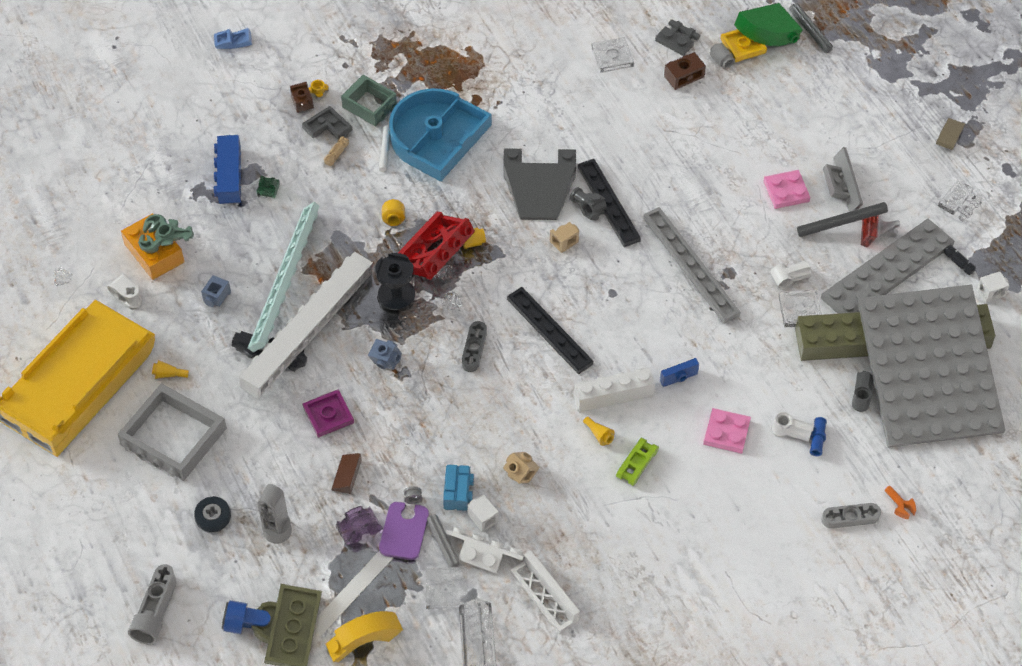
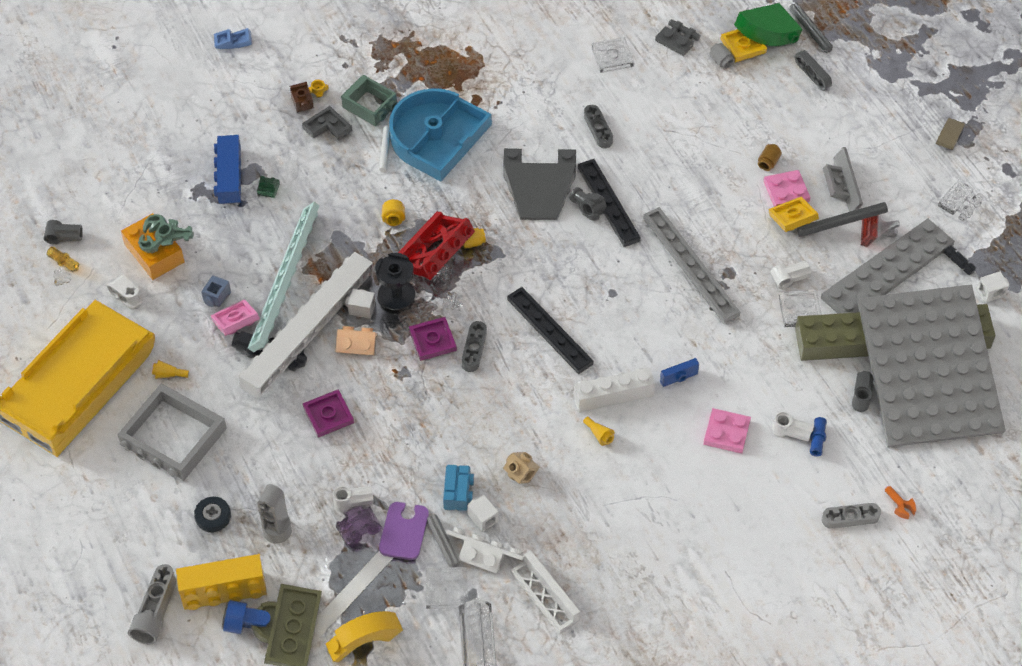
(57, 231): none -> dark grey piece
(63, 259): none -> clear yellow axle
(221, 581): none -> yellow brick
(235, 317): none -> bright pink plate
(336, 151): tan axle -> none
(347, 473): reddish brown slope -> none
(353, 497): none -> white piece
(356, 341): none -> light nougat bracket
(361, 303): none -> white brick
(385, 354): sand blue brick -> none
(412, 495): light grey bush -> none
(432, 338): none -> magenta plate
(564, 236): tan brick -> none
(597, 133): none -> dark grey beam
(637, 461): lime plate -> none
(684, 70): reddish brown brick -> none
(769, 157): none -> pearl gold brick
(793, 214): none -> yellow plate
(813, 70): none -> dark grey beam

